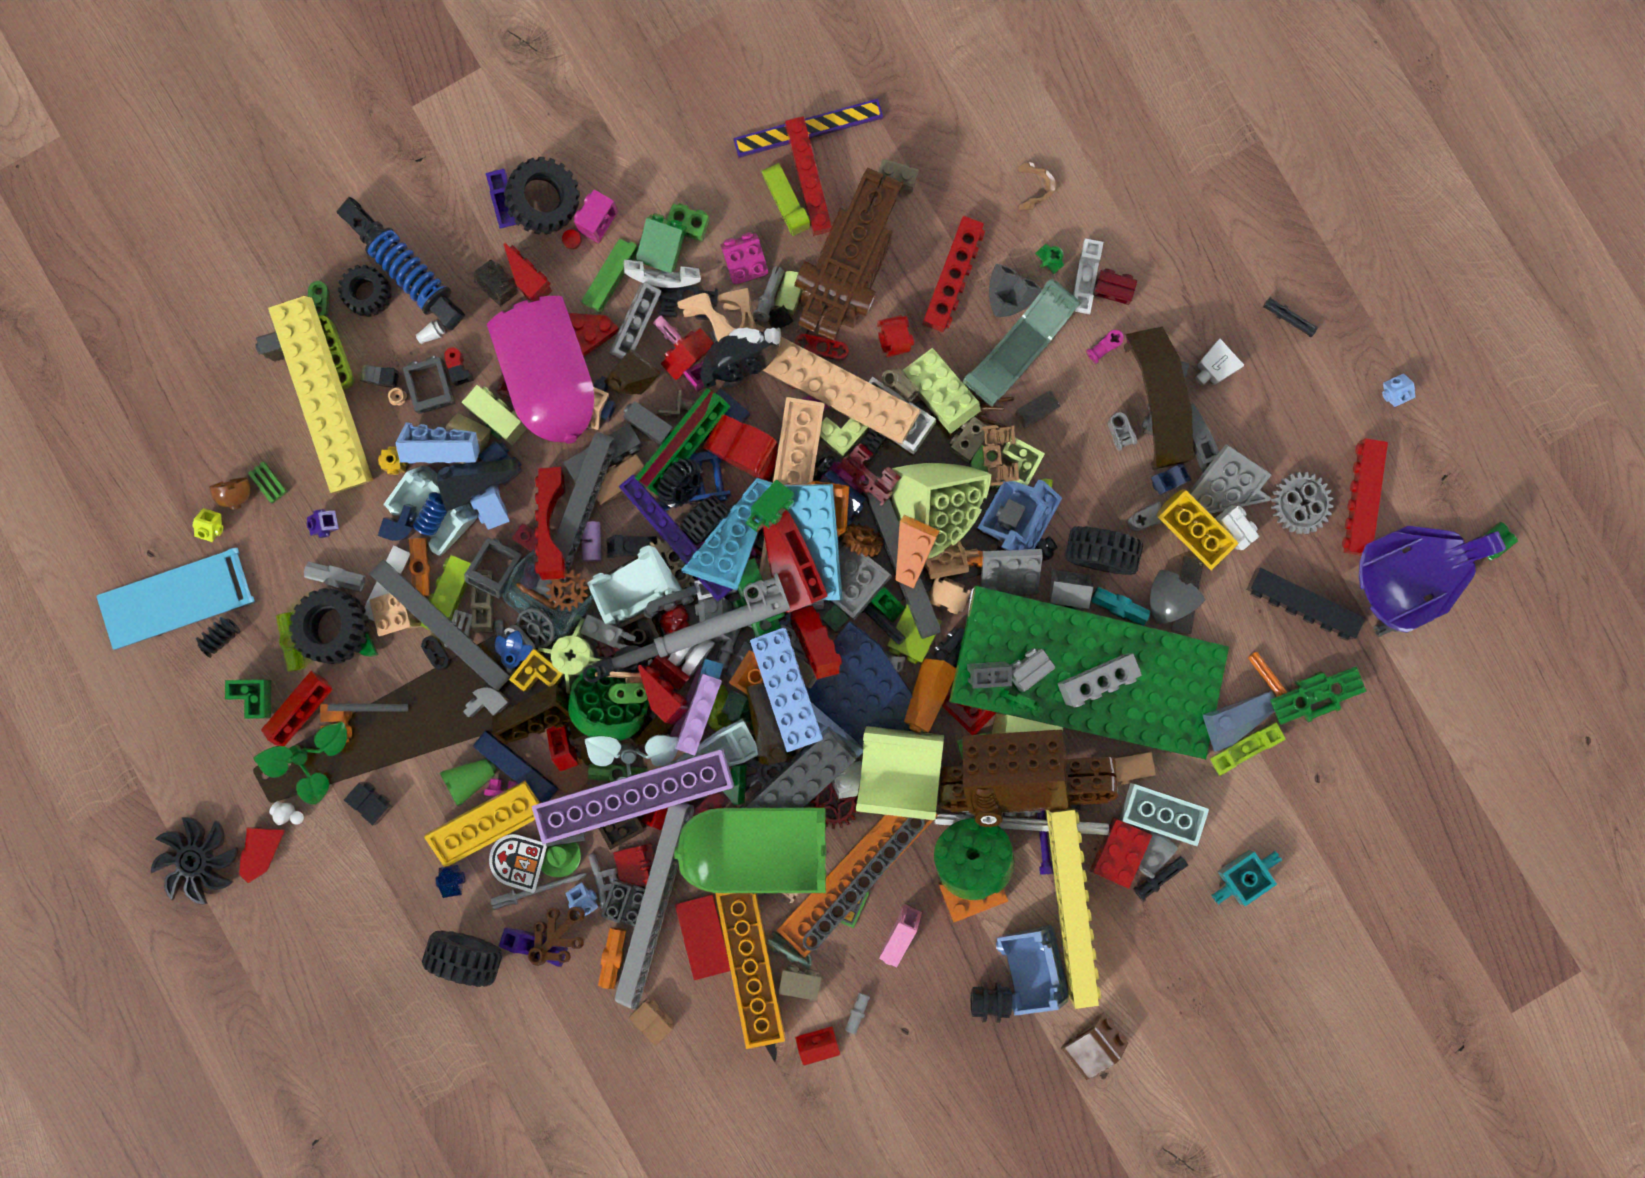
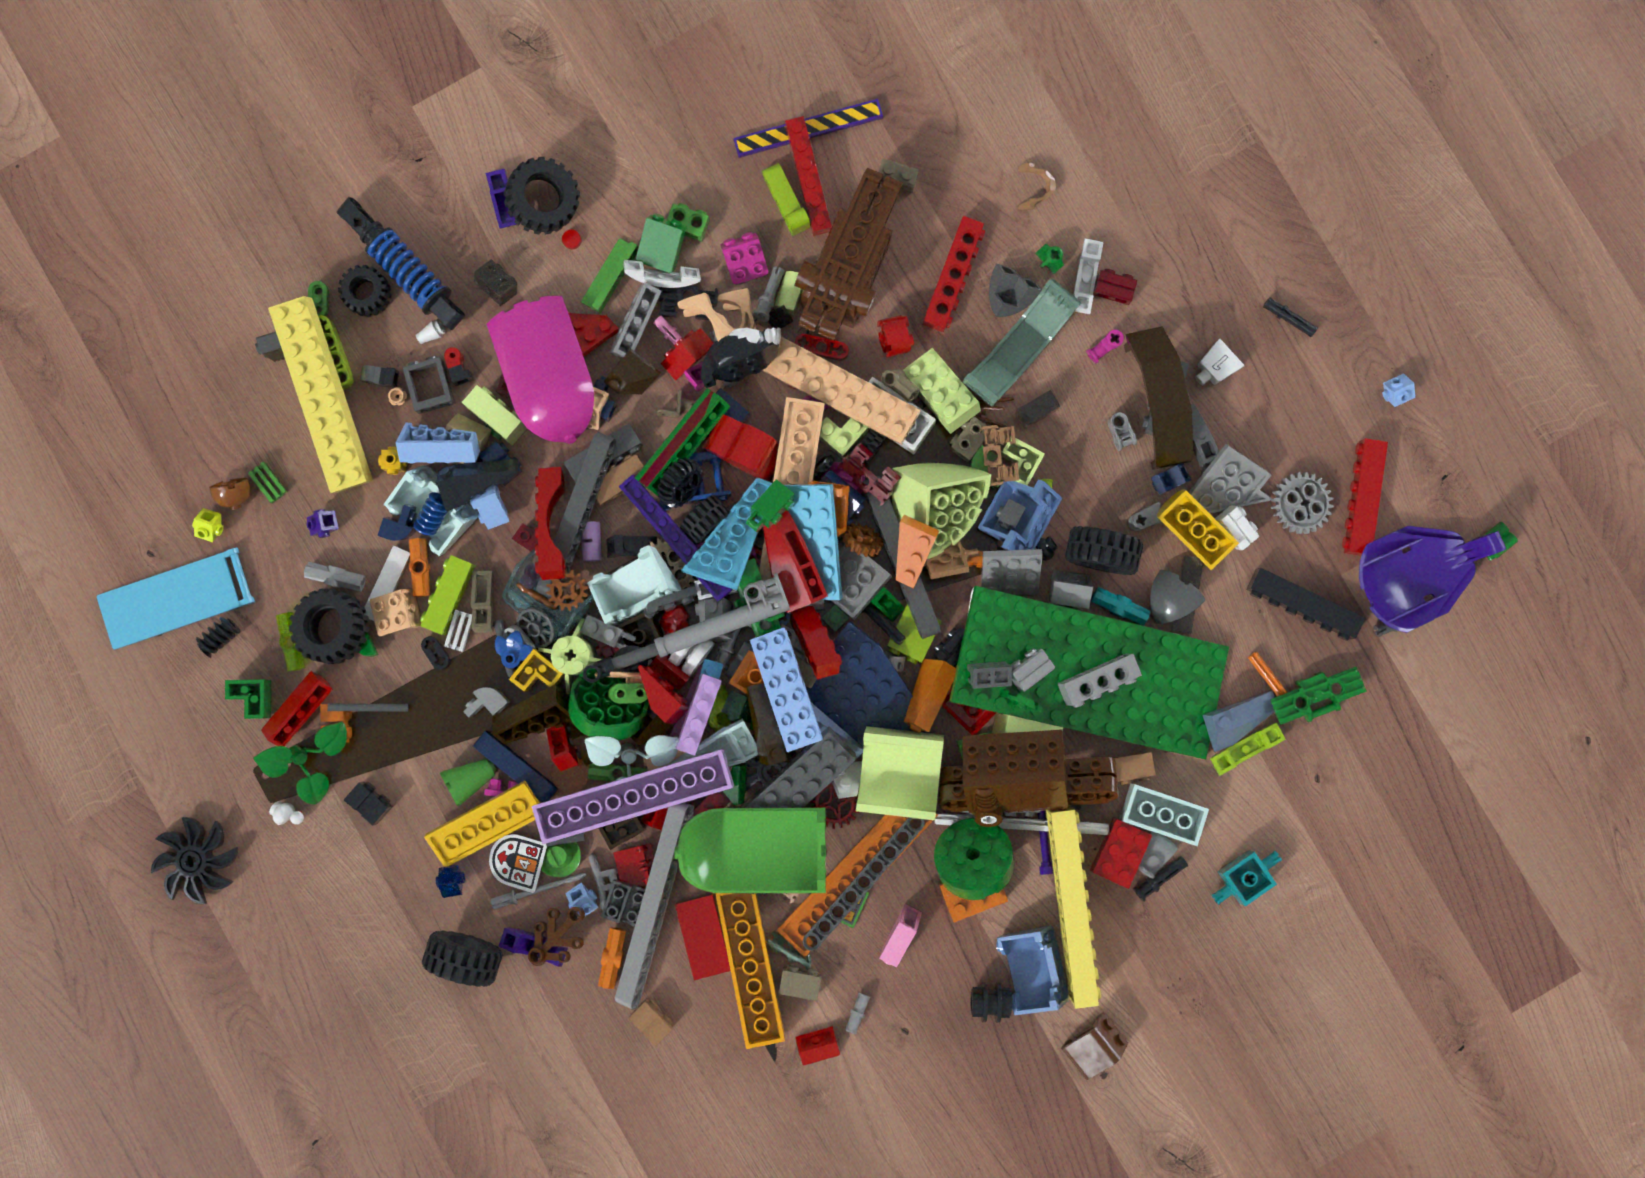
(258, 851): red panel -> none
(440, 625): dark grey beam -> none
(484, 583): dark grey window -> none
(526, 277): red slope -> none
(595, 216): dark pink brick -> none
(647, 422): dark grey brick -> none
(949, 594): light nougat brick -> none

